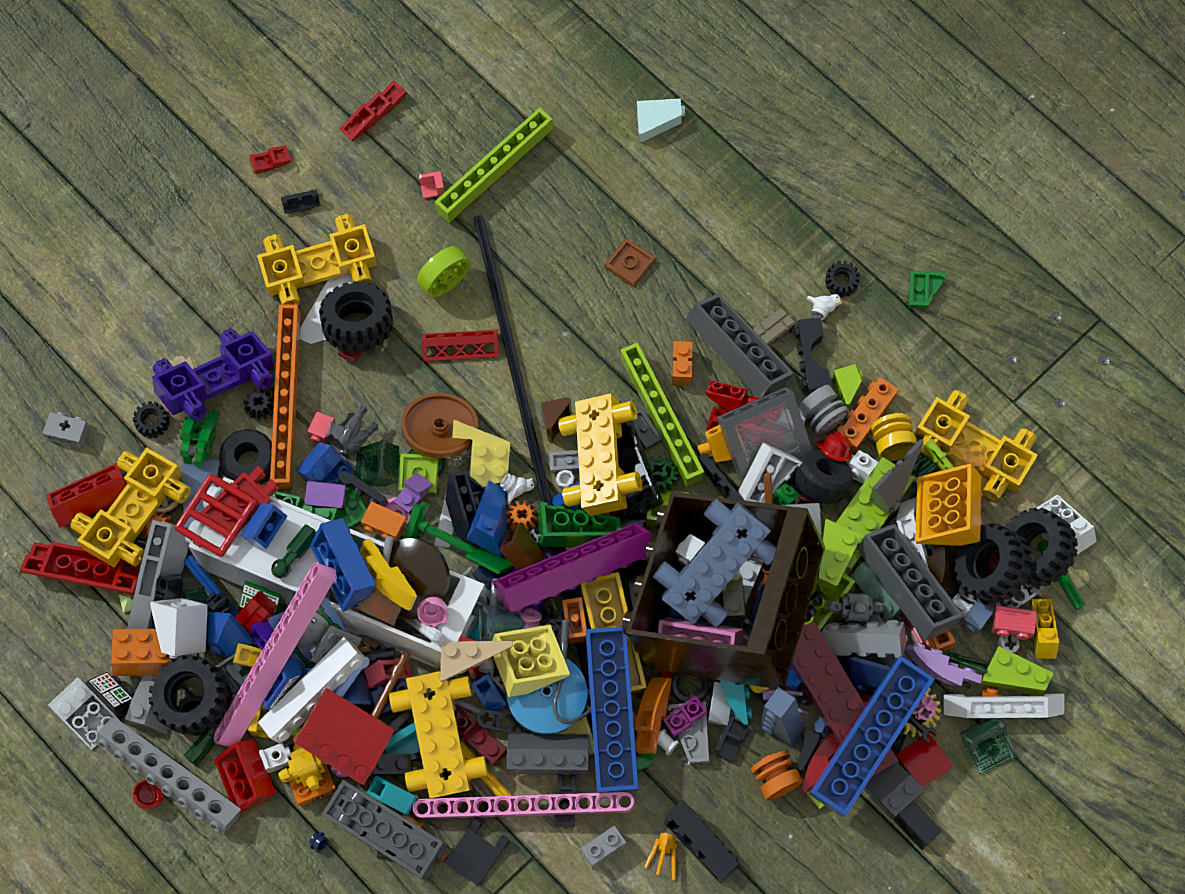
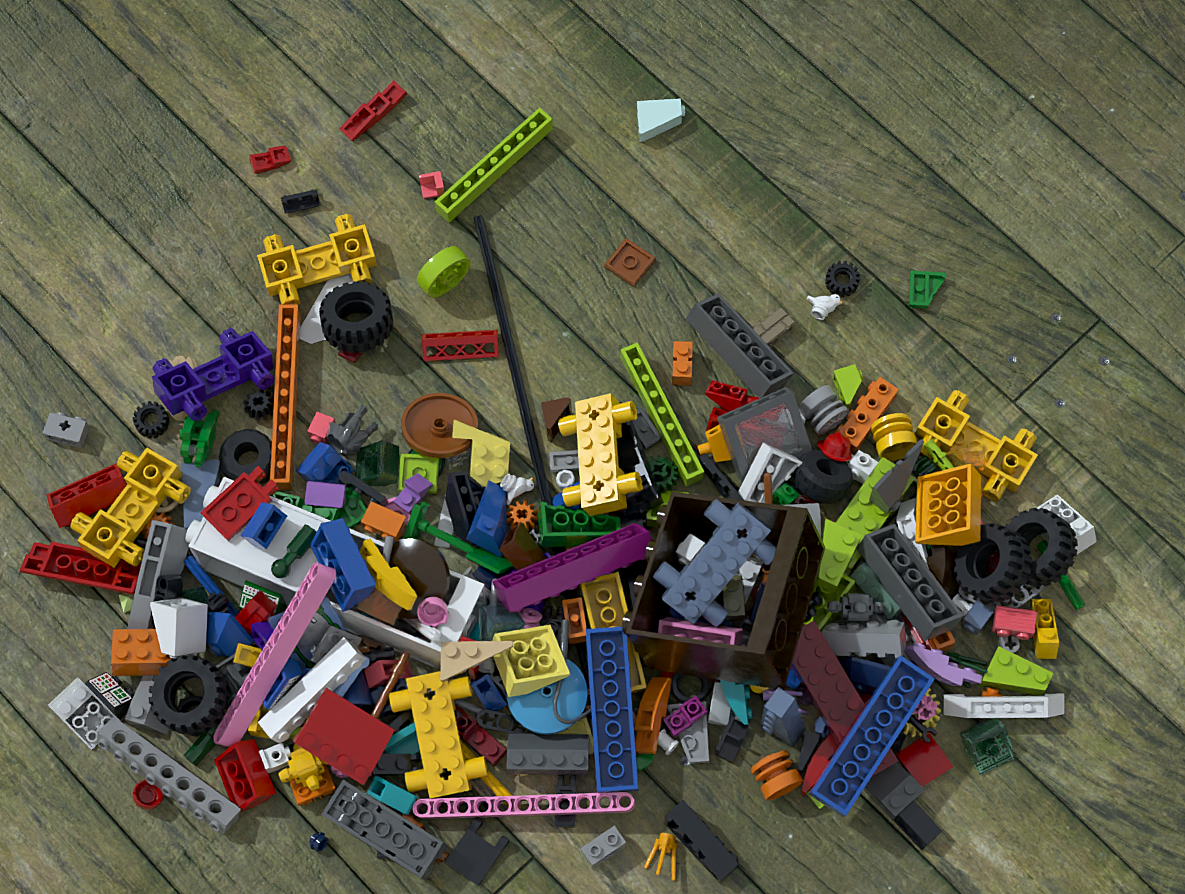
(202, 495): red bar -> none
(810, 334): black arch -> none

